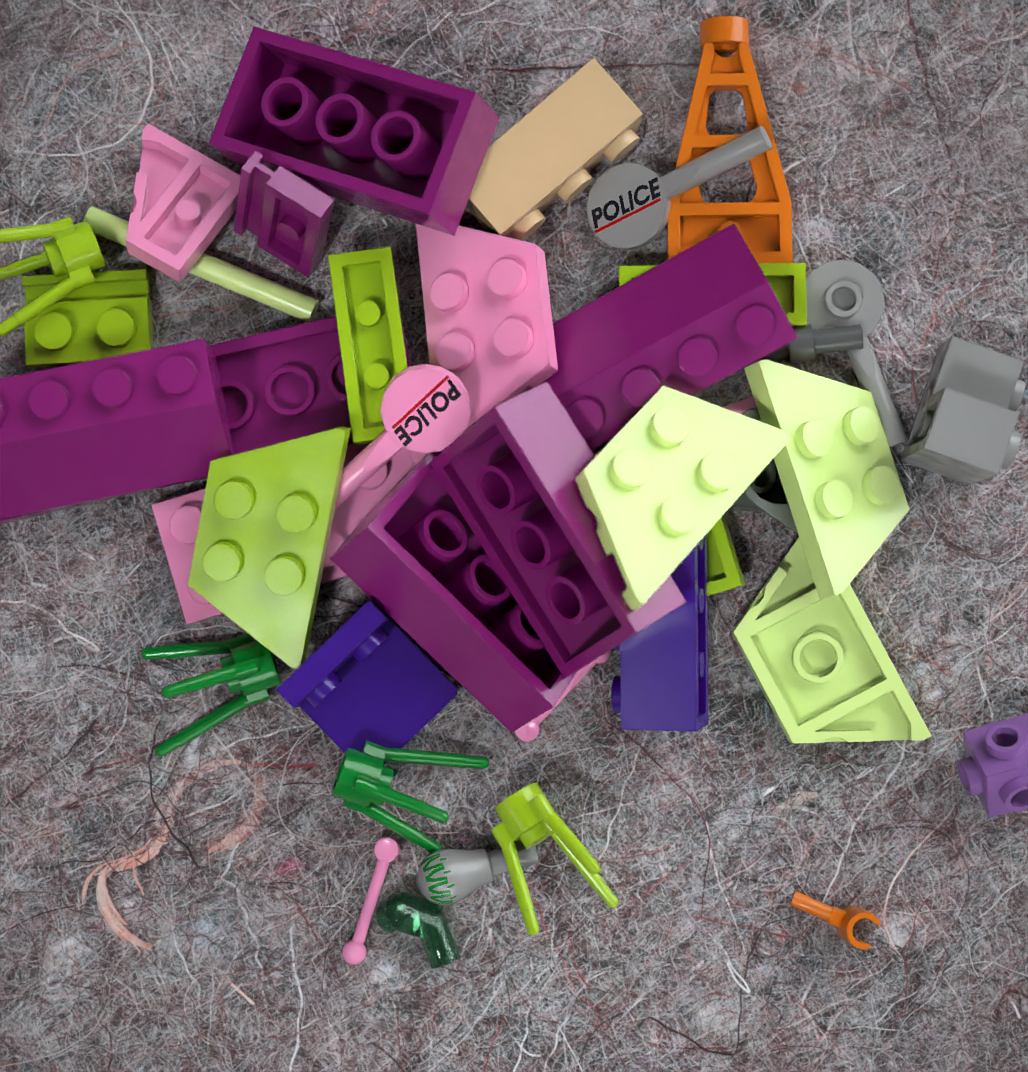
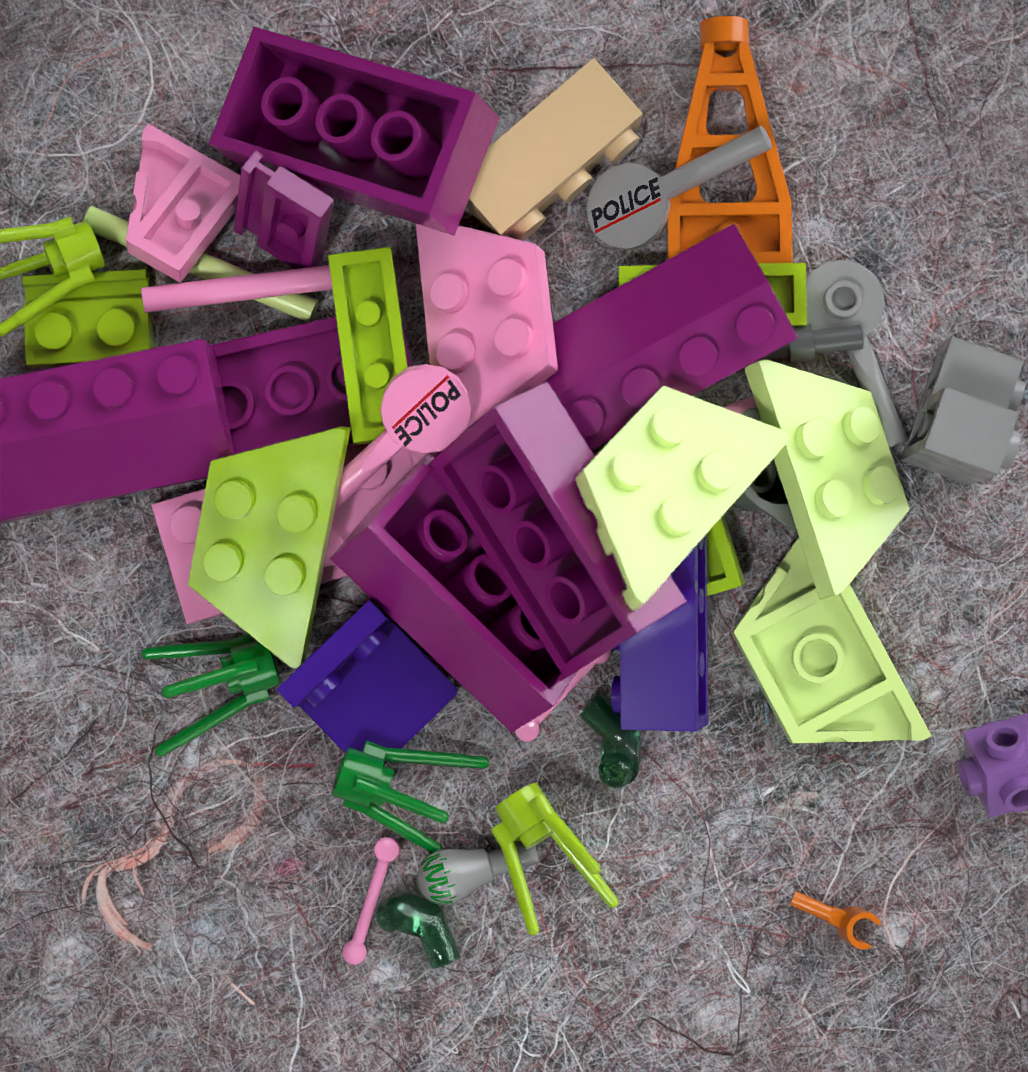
(236, 288): none -> bright pink bar
(619, 747): none -> clear green arm

